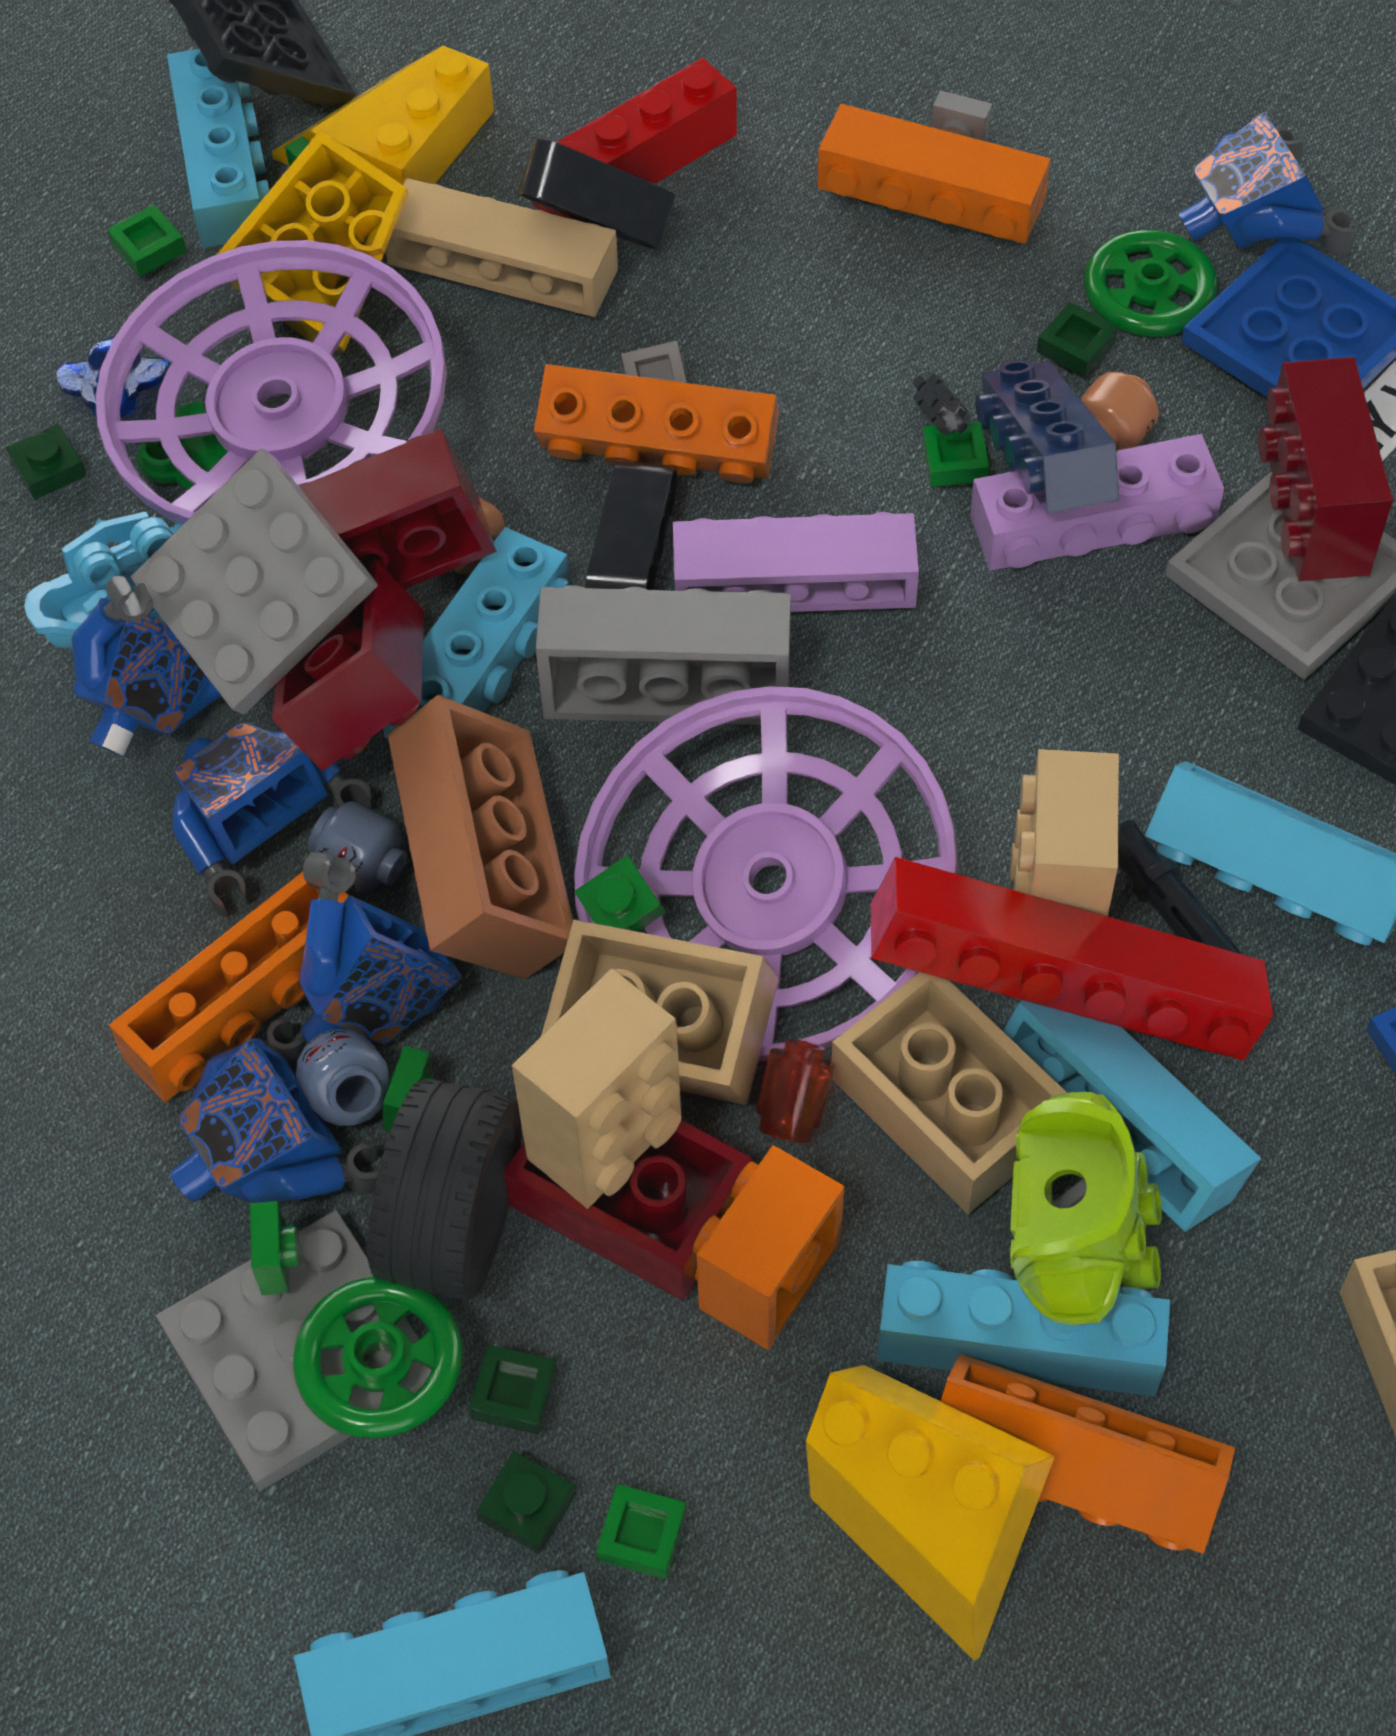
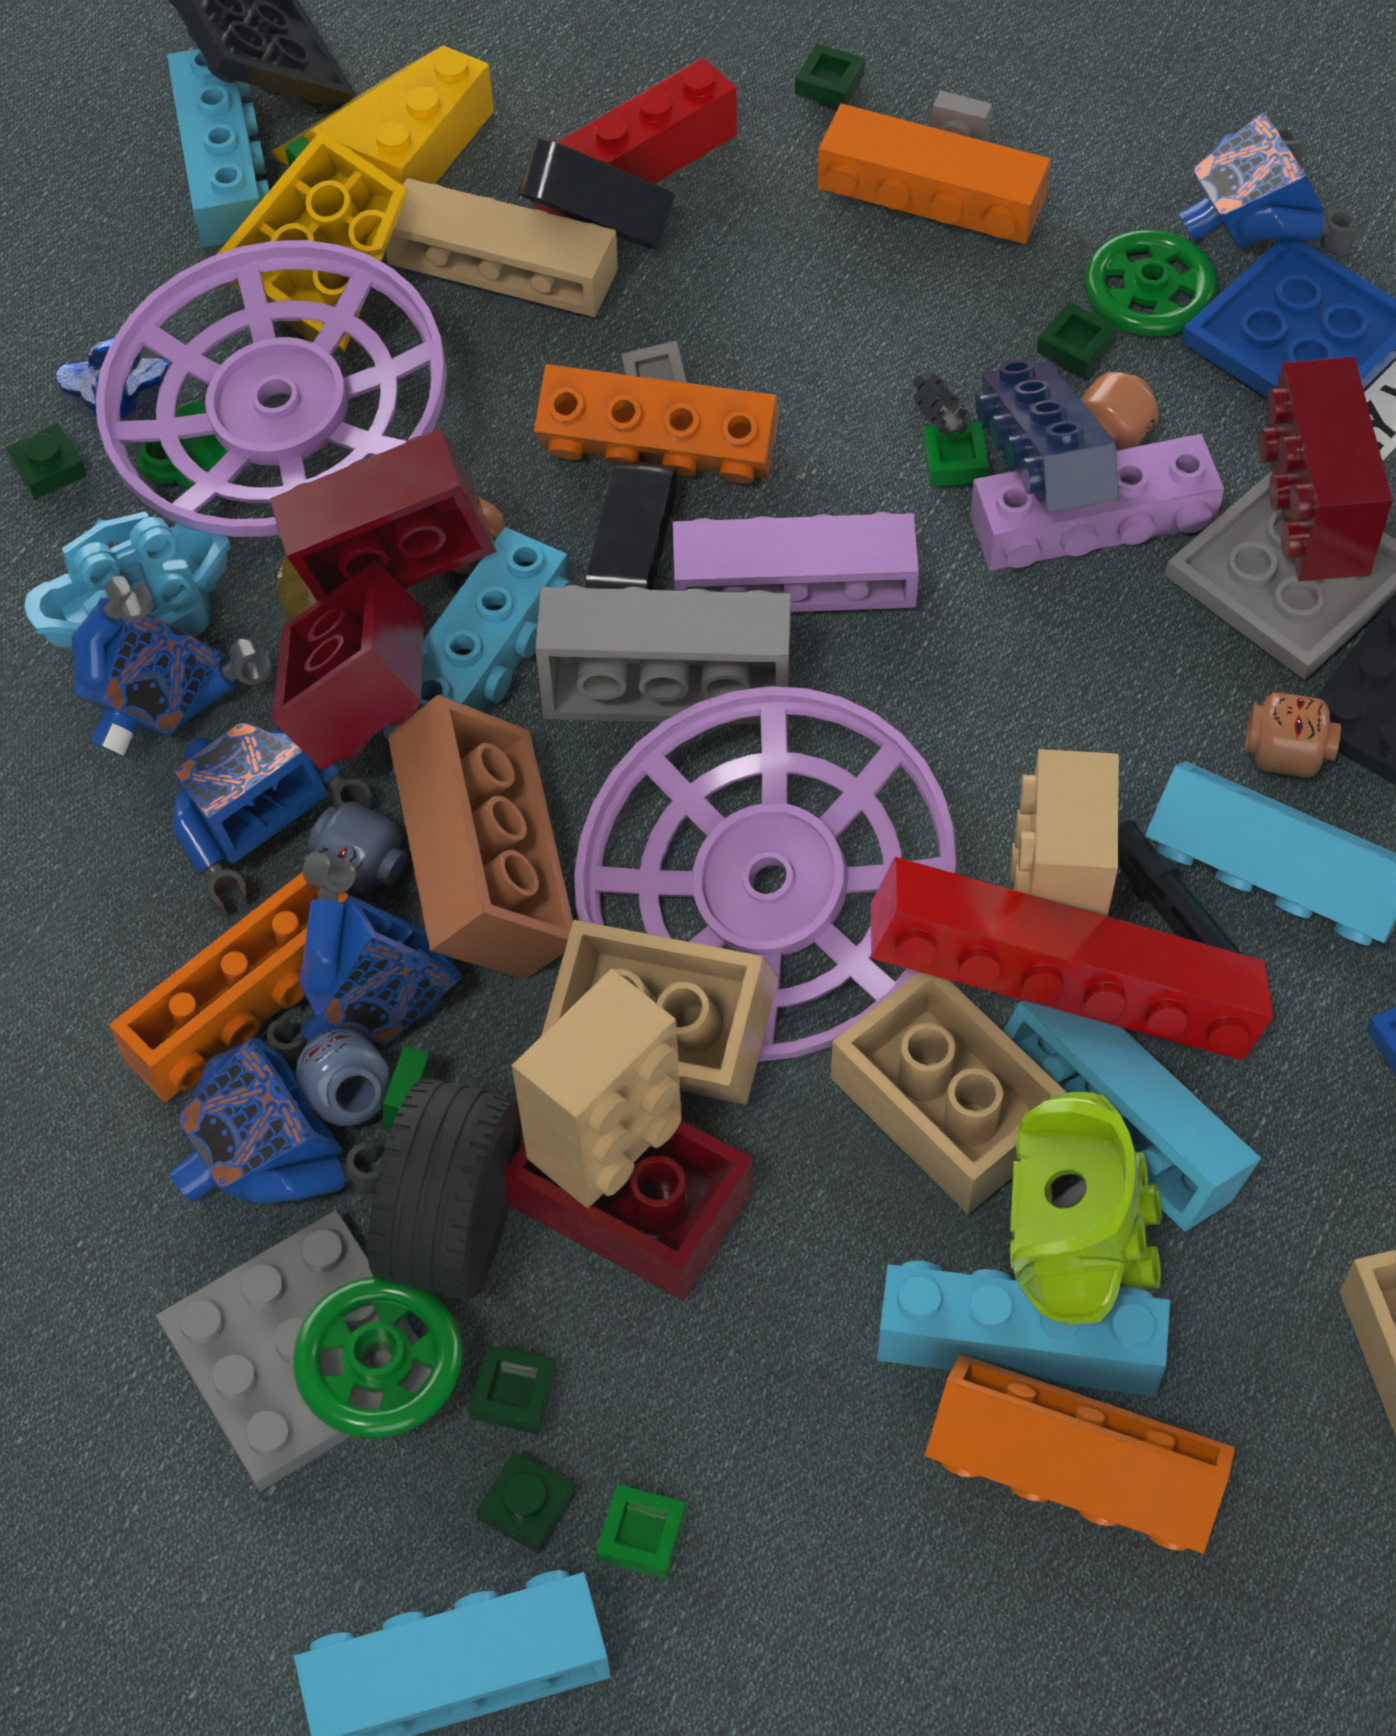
(146, 240): green plate -> none
(254, 581): light grey plate -> none
(273, 1247): green plate -> none
(620, 898): green plate -> none
(768, 1245): orange brick -> none
(794, 1091): clear red brick -> none
(829, 76): none -> dark green plate
(925, 1494): yellow wedge -> none
(1291, 735): none -> nougat head

